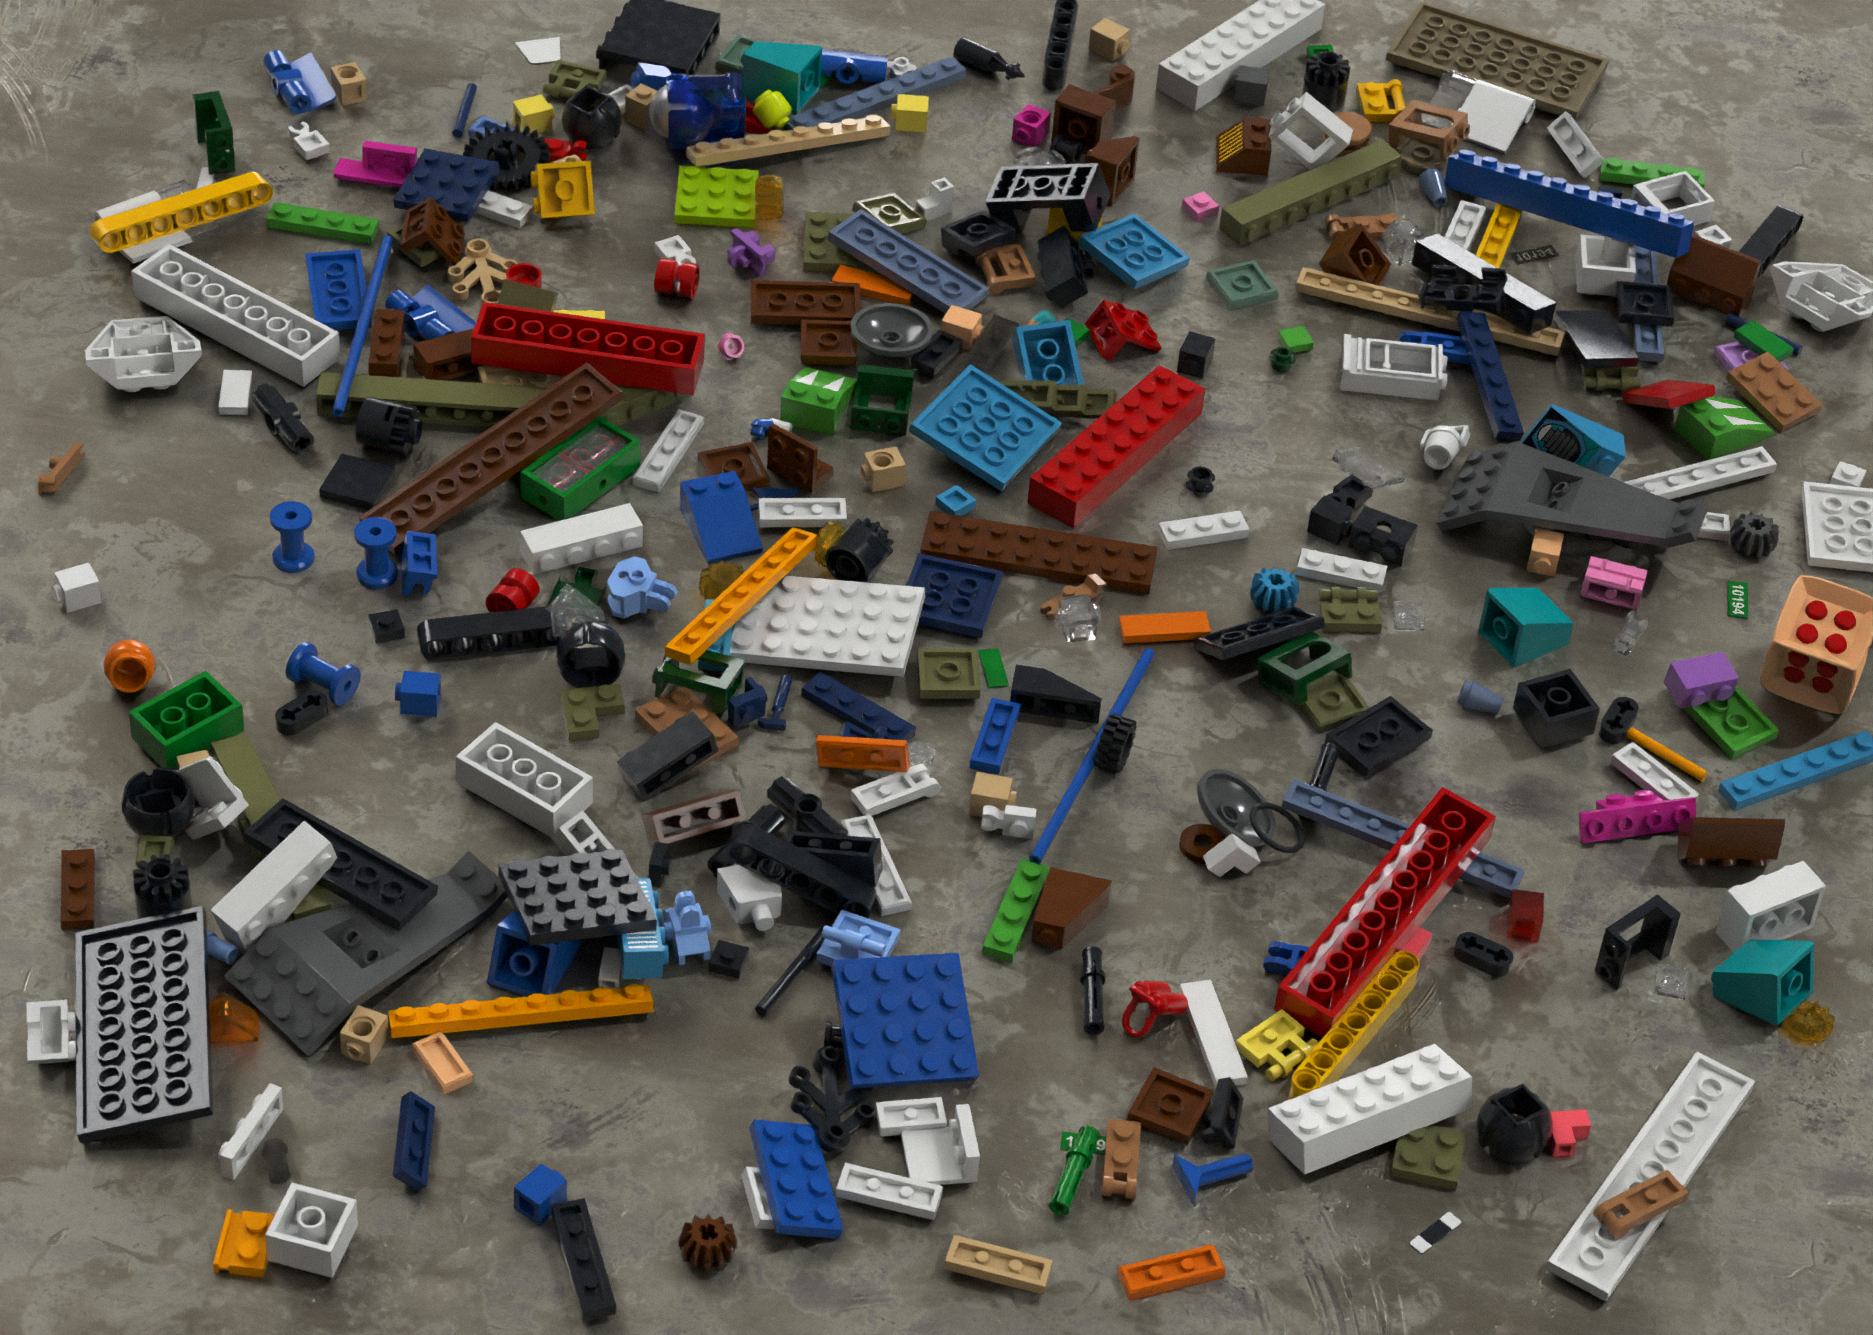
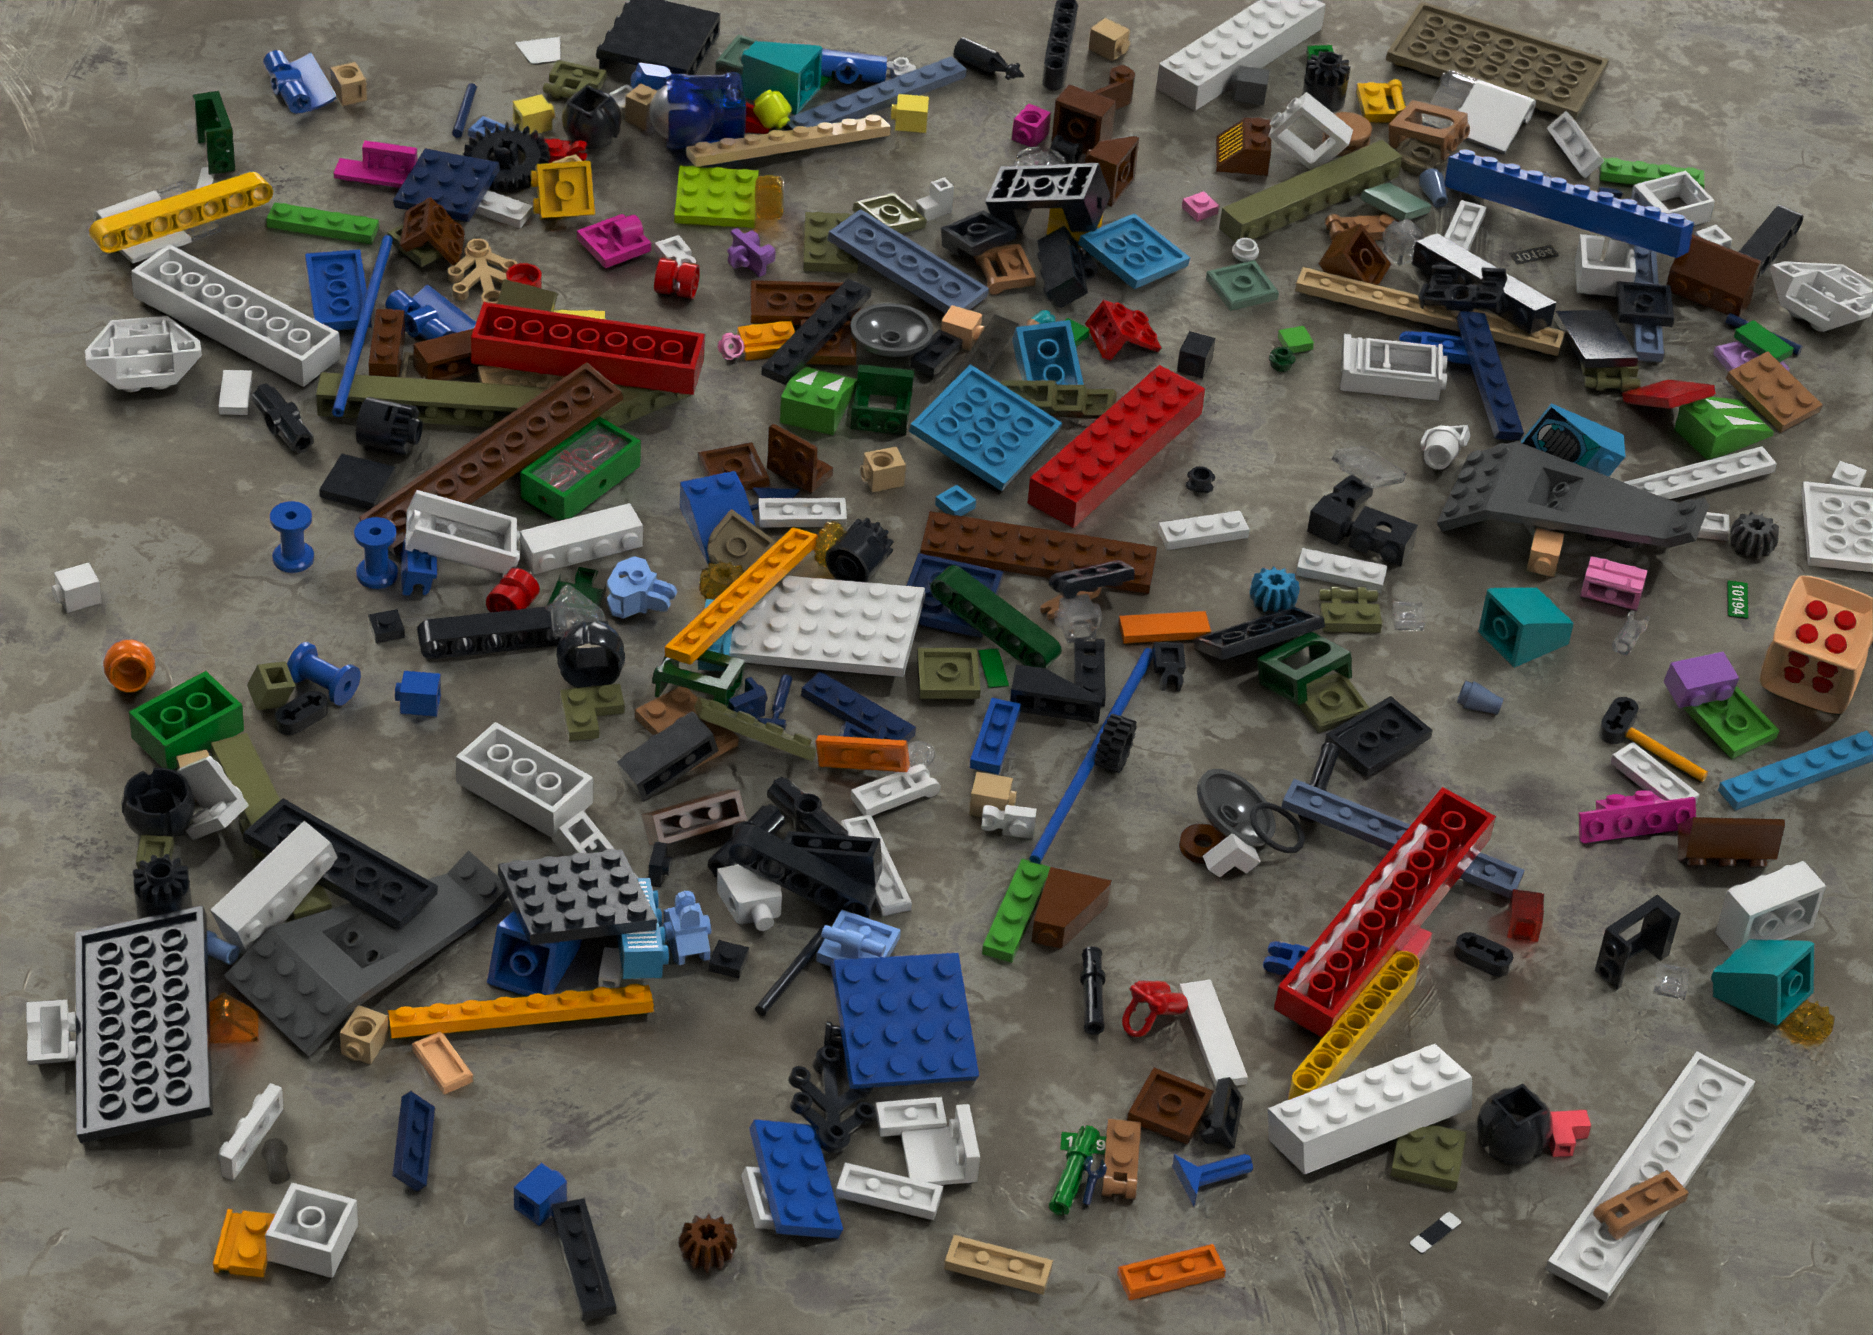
(61, 469): medium nougat piece -> none
(77, 889): reddish brown plate -> none
(271, 685): none -> olive brick
(308, 143): white plate -> none
(462, 533): none -> white door
(615, 239): none -> dark pink plate
(668, 451): white tile -> none
(737, 541): none -> dark tan tile
(747, 725): none -> olive wing
(759, 426): blue arm -> none
(764, 339): none -> light orange plate
(816, 331): none -> black plate
(874, 285): orange tile -> none
(995, 618): none -> dark green beam
(1089, 669): none -> black plate
(1090, 578): none -> black plate
(1092, 1178): none -> dark blue hand
(1170, 662): none -> black plate
(1245, 249): none -> white plate
(1272, 1037): light yellow plate -> none
(1395, 201): none -> sand green tile
(1499, 234): yellow plate -> none
(1556, 708): black brick -> none

